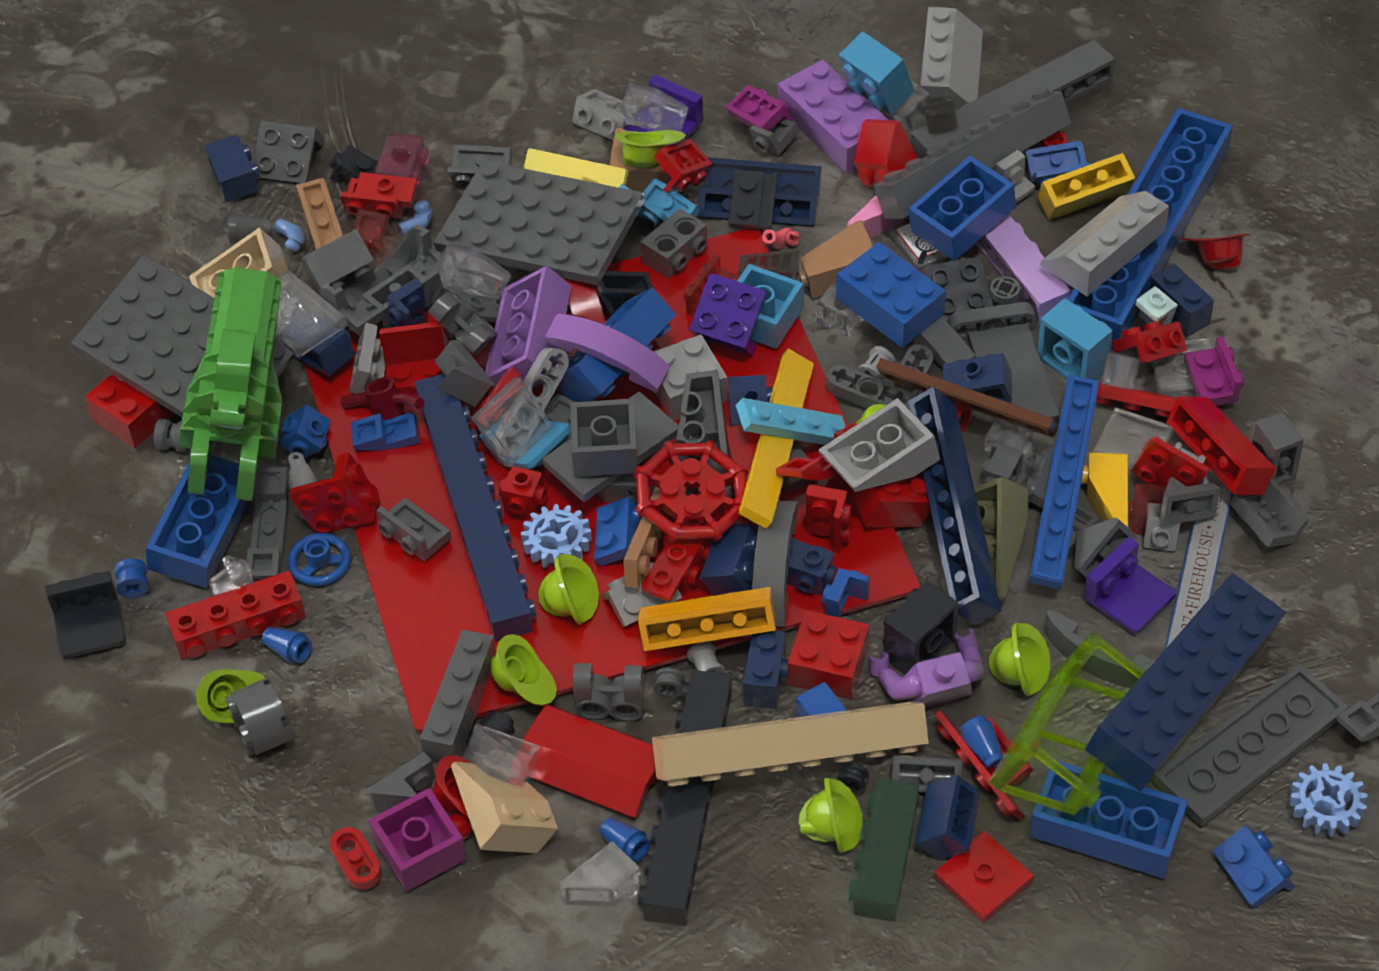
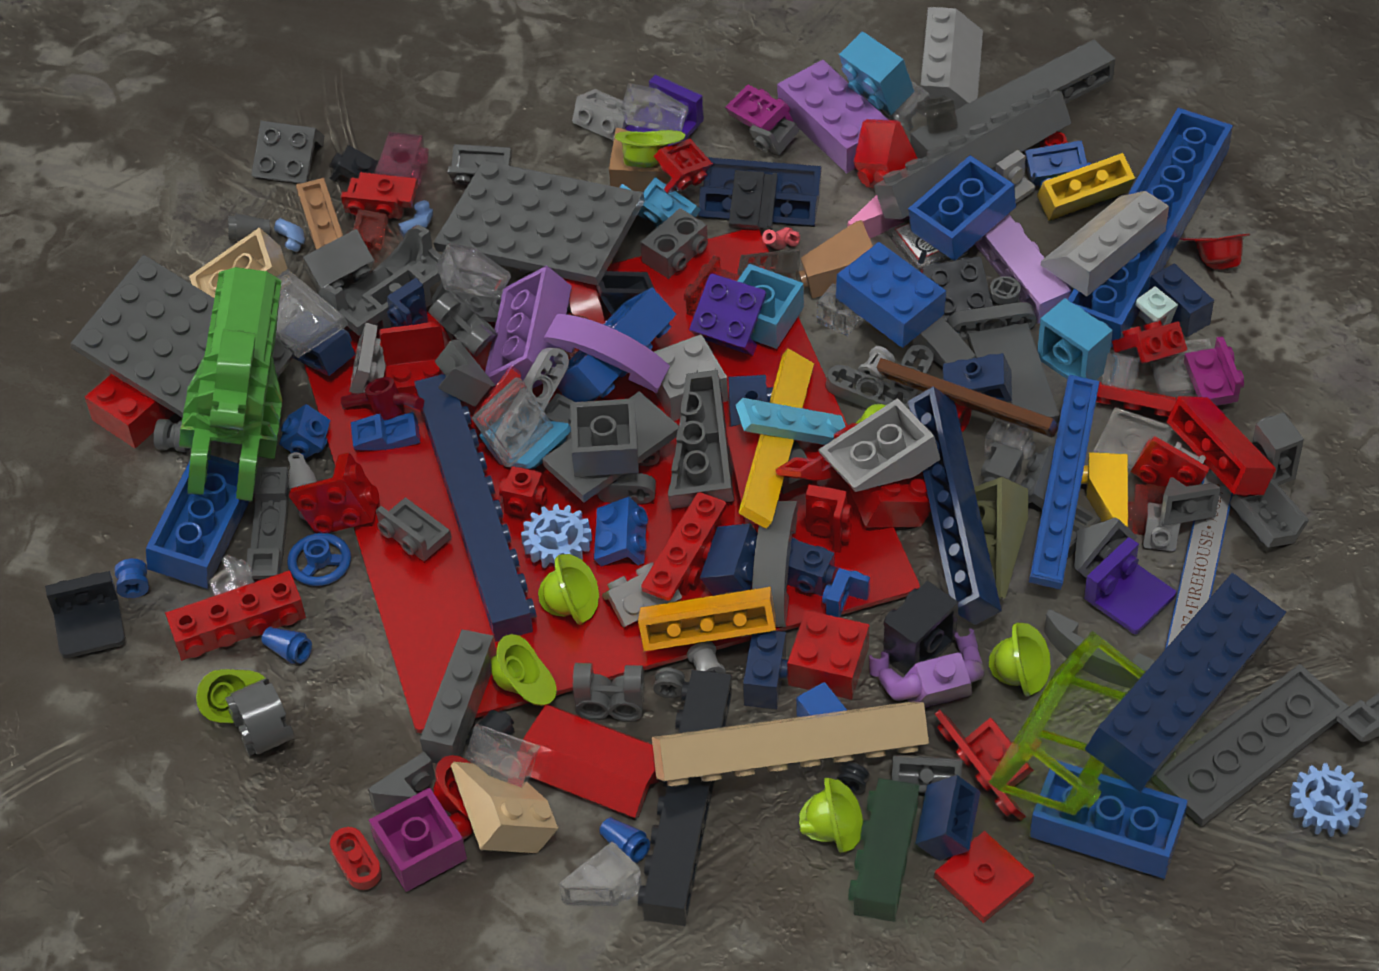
(232, 167): dark blue brick -> none
(575, 168): light yellow bracket -> none
(642, 548): medium nougat plate -> none
(686, 475): red plate -> none
(982, 740): blue cone -> none
(1253, 866): blue bracket -> none

